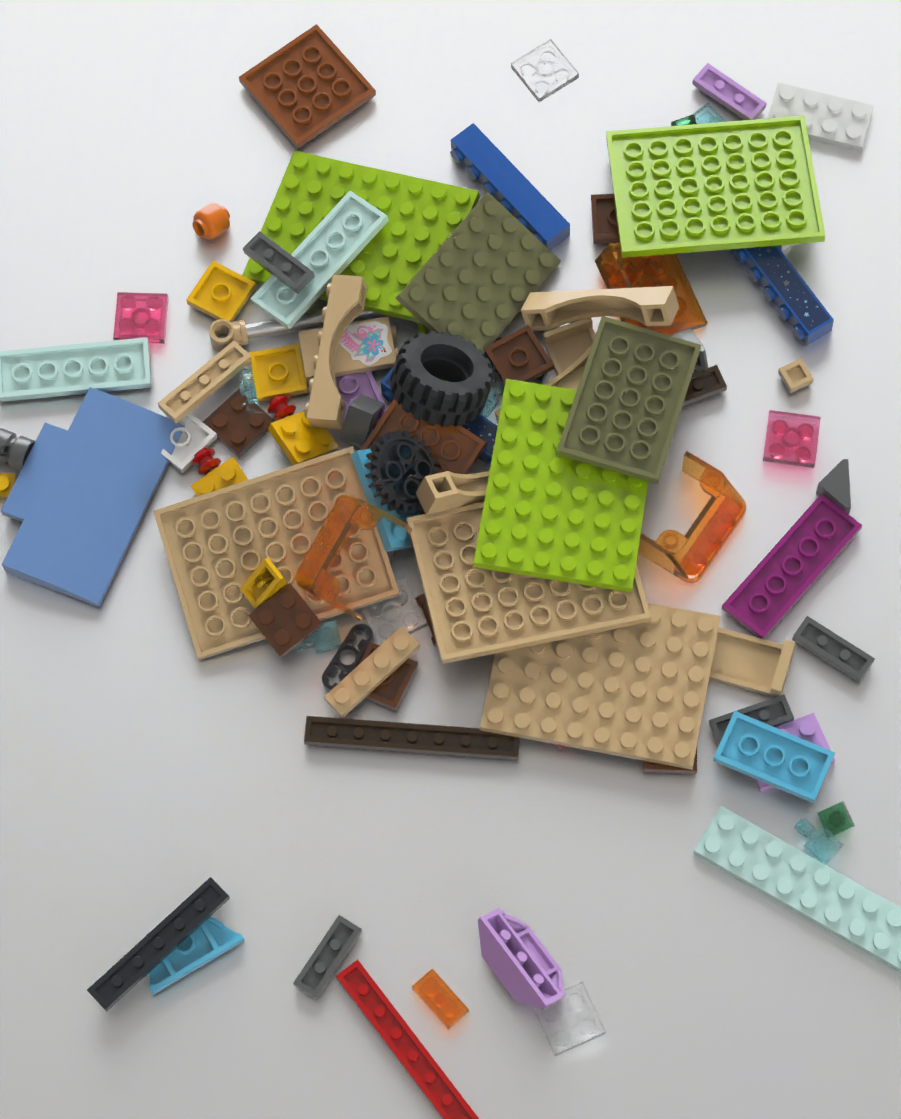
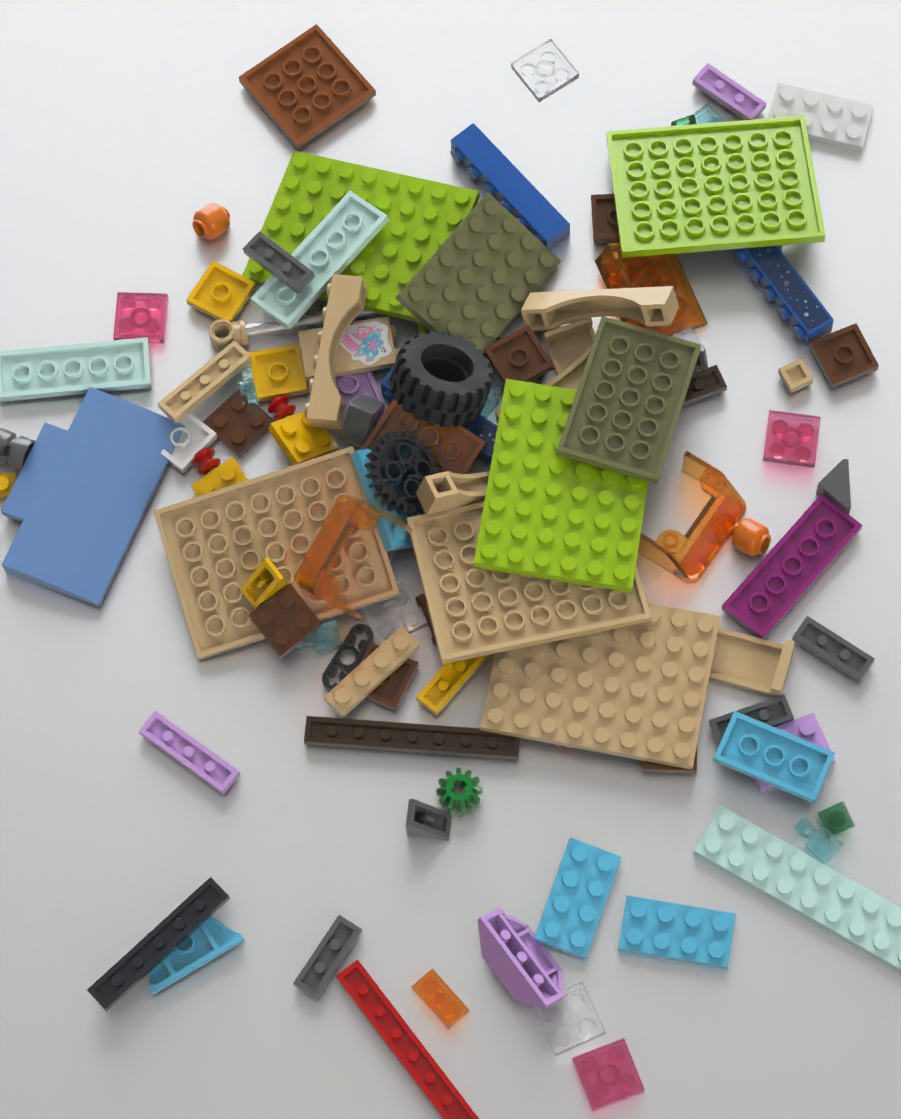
(189, 752): none -> lavender plate
(427, 821): none -> dark grey slope
(448, 683): none -> yellow plate
(454, 800): none -> green gear
(577, 898): none -> medium azure plate
(608, 1075): none -> clear pink plate
(677, 932): none -> medium azure plate
(750, 537): none -> orange head
(844, 355): none -> reddish brown plate

